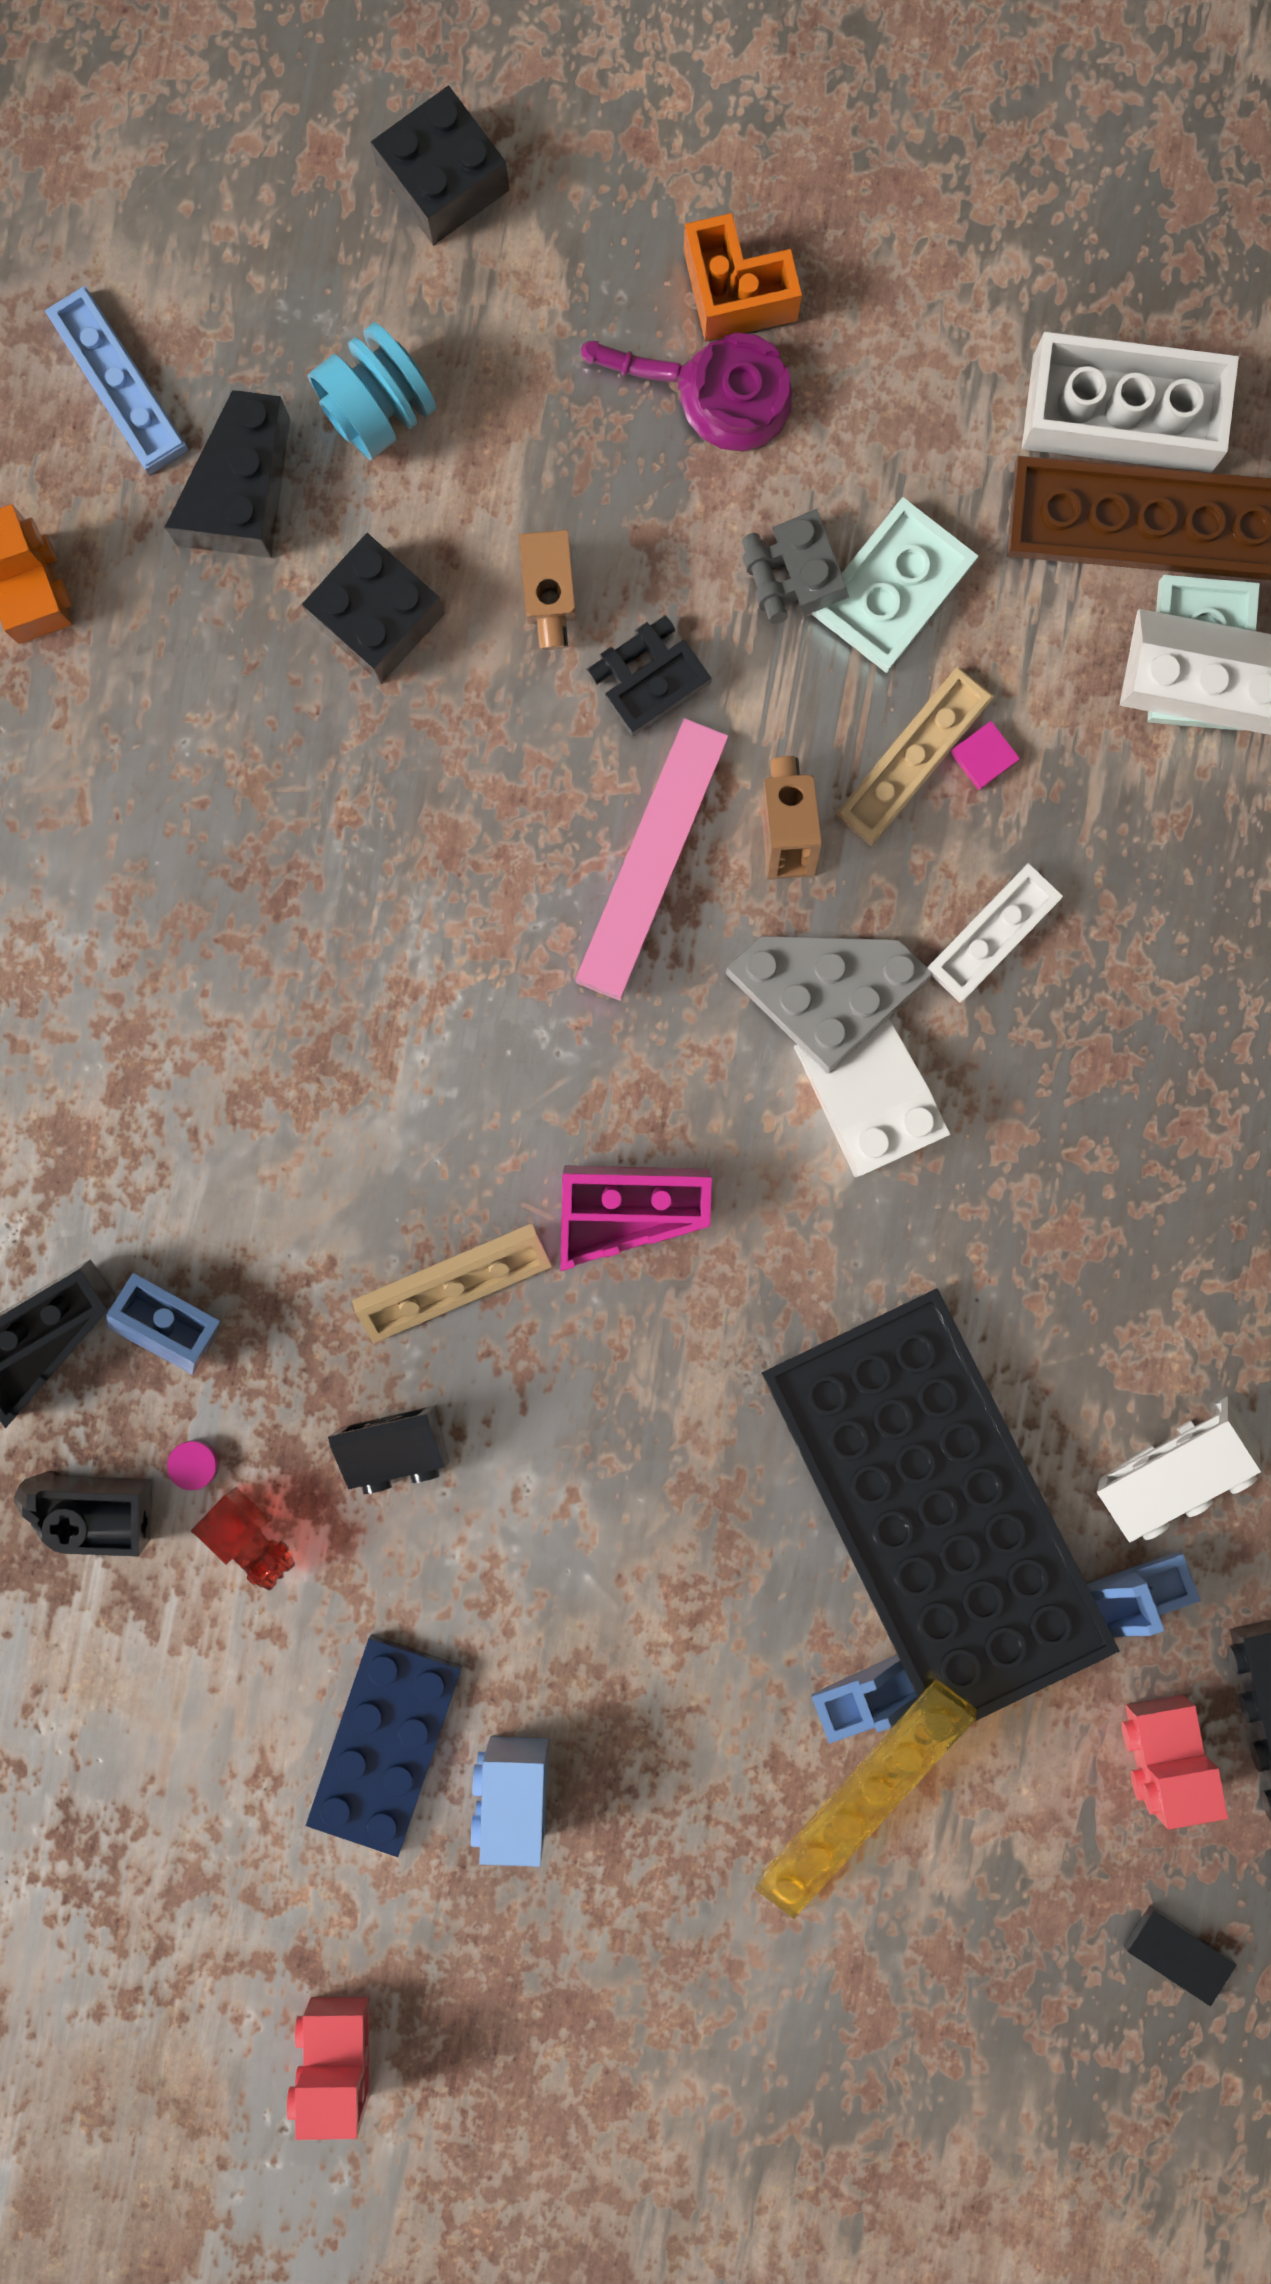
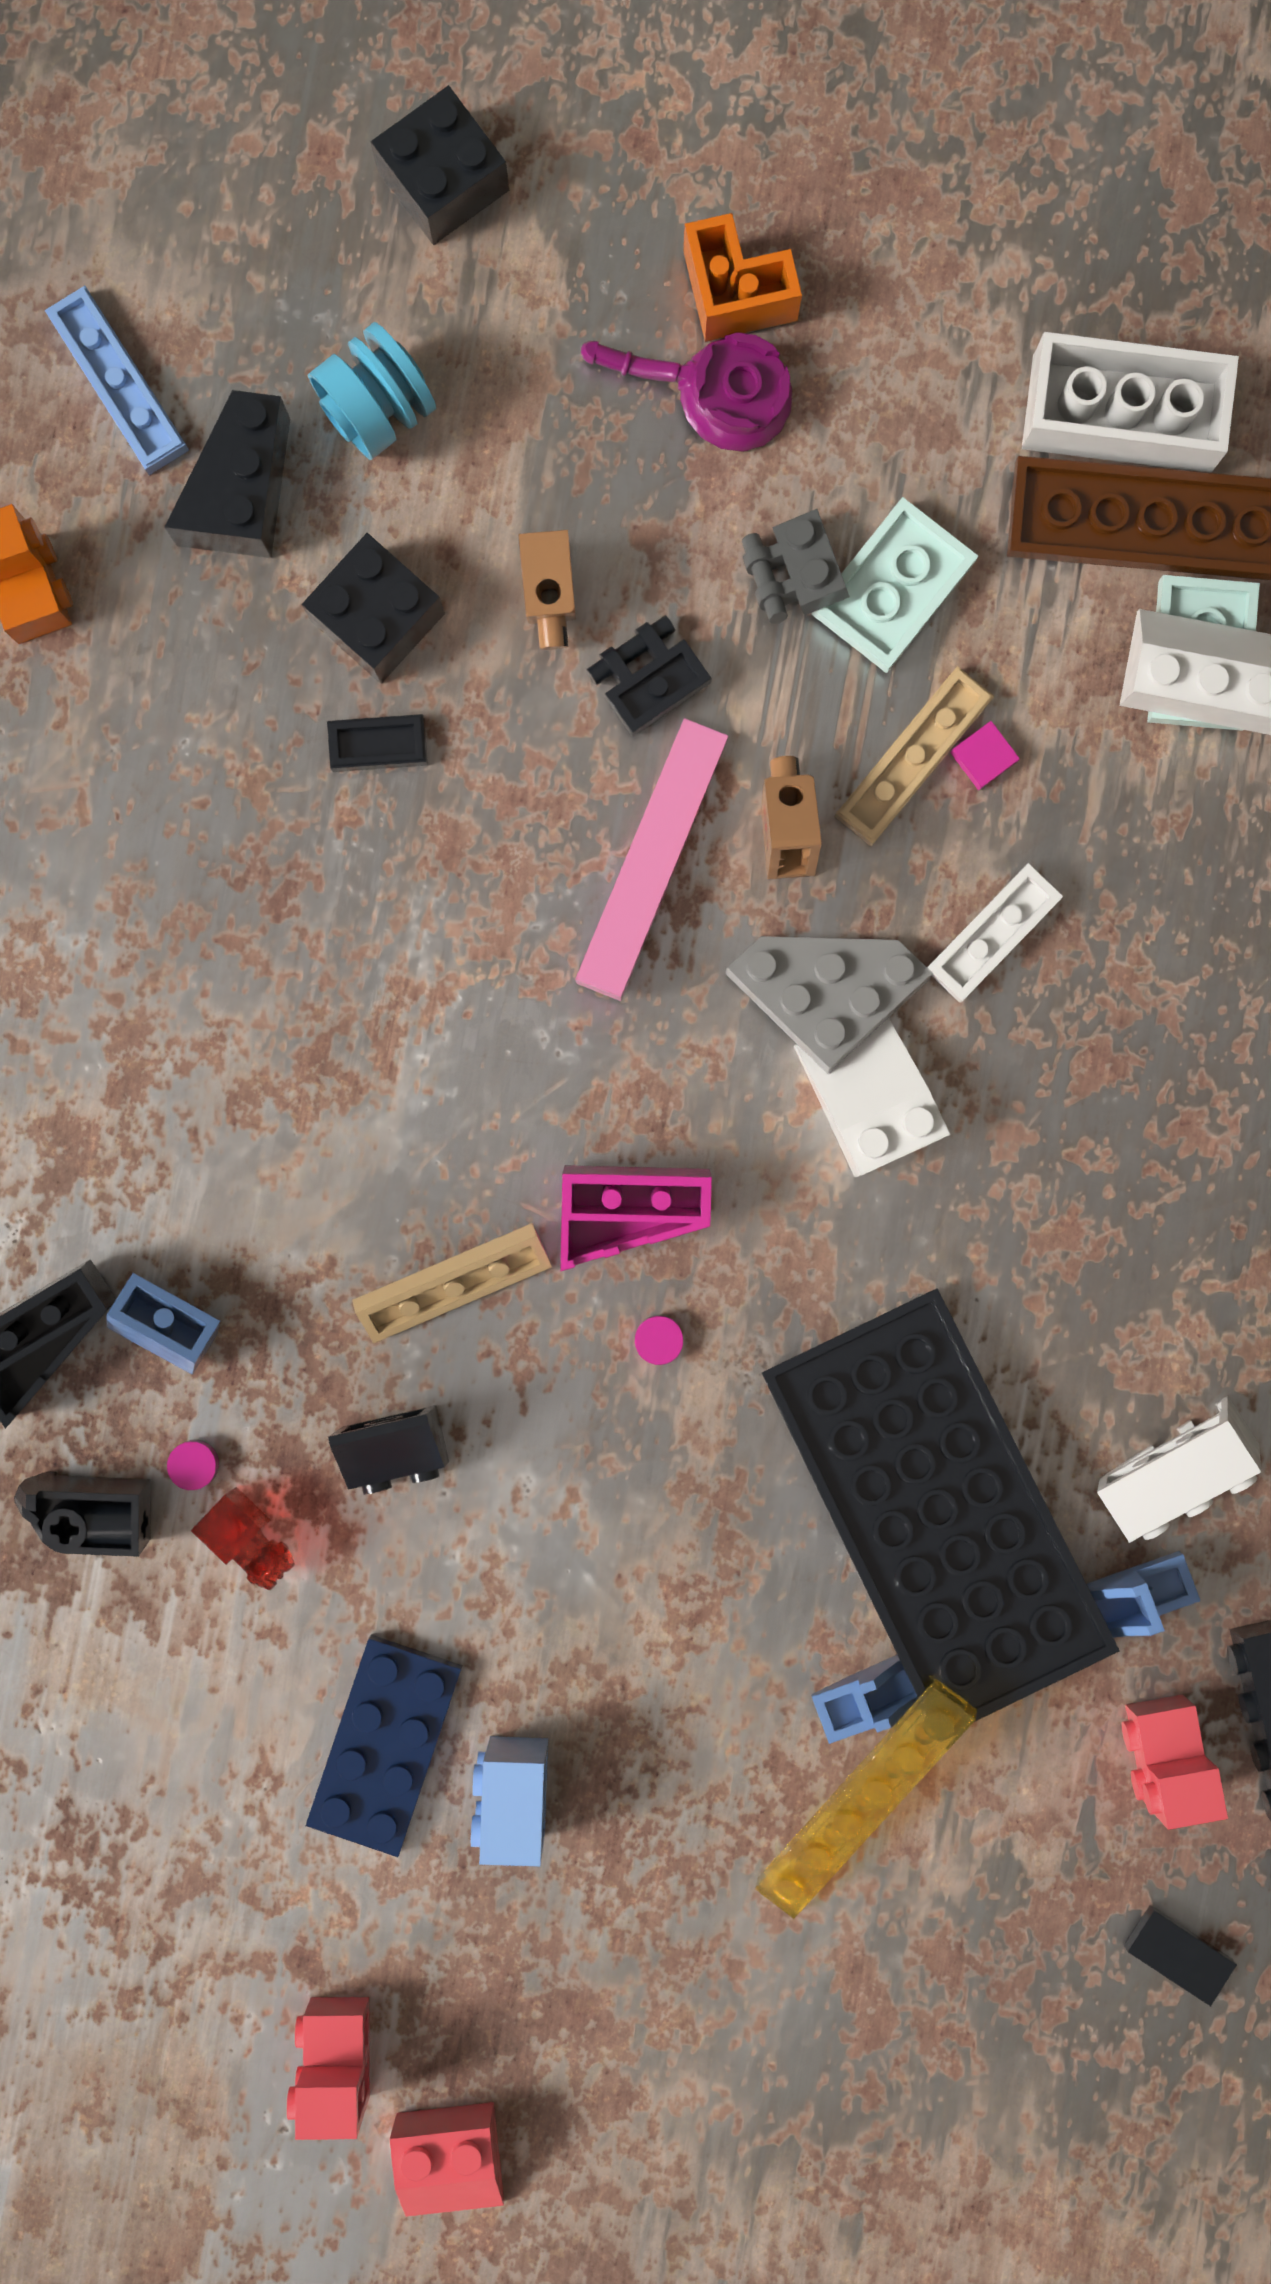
(377, 743): none -> black tile
(446, 2159): none -> coral slope
(659, 1340): none -> dark pink tile

